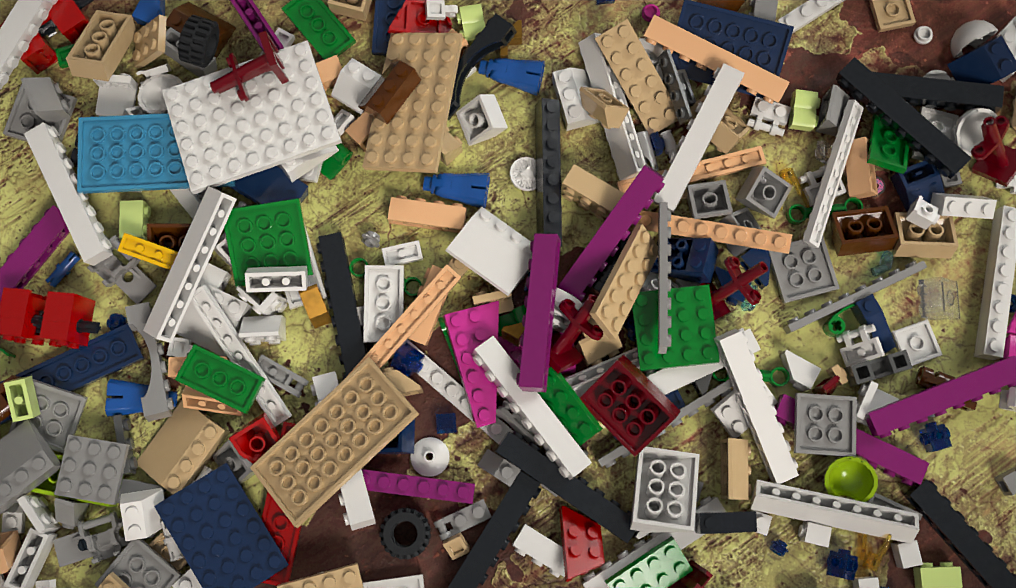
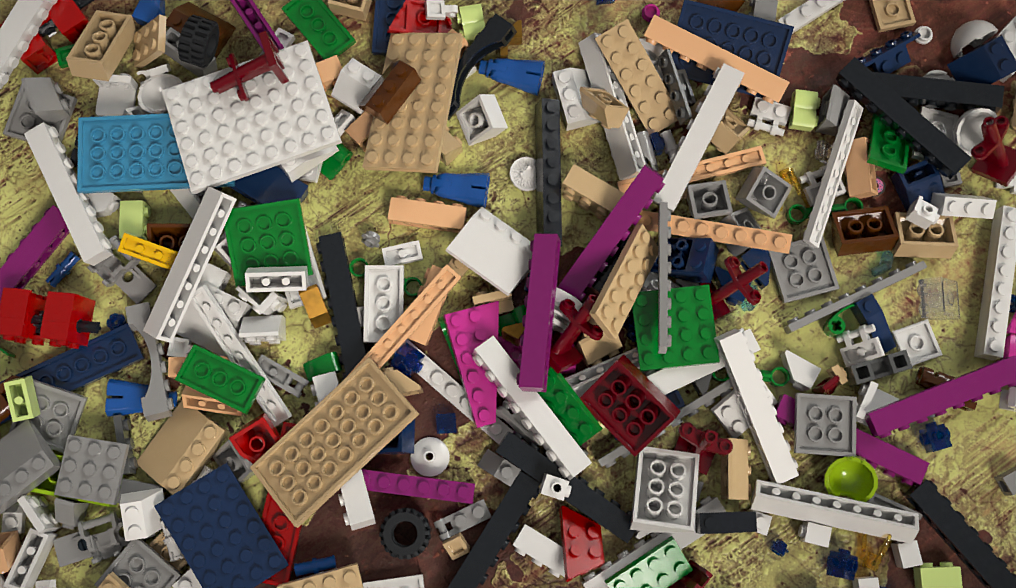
(104, 203): none -> white slope
(315, 565): none -> blue pin
(322, 365): none -> green panel
(547, 487): none -> white brick
(701, 442): none -> dark red piece
(891, 55): none -> dark blue bracket

